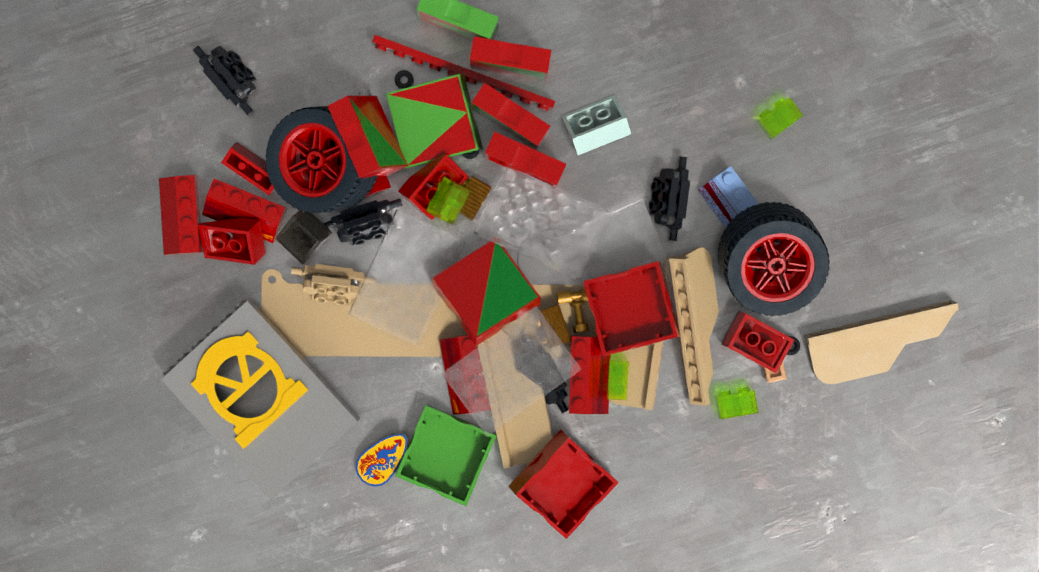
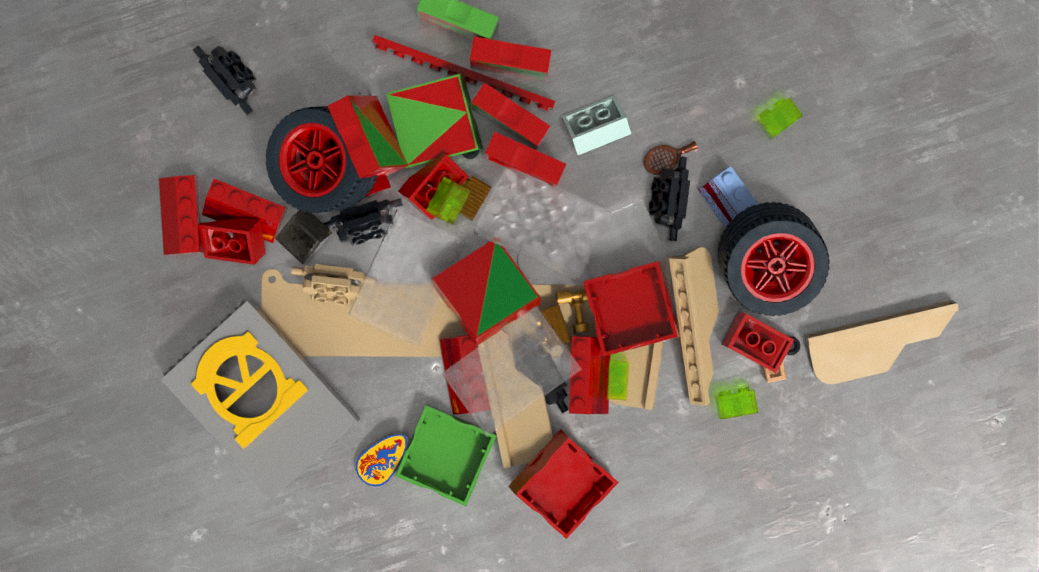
(248, 166): red brick -> none
(403, 73): black plate -> none
(685, 149): none -> copper piece

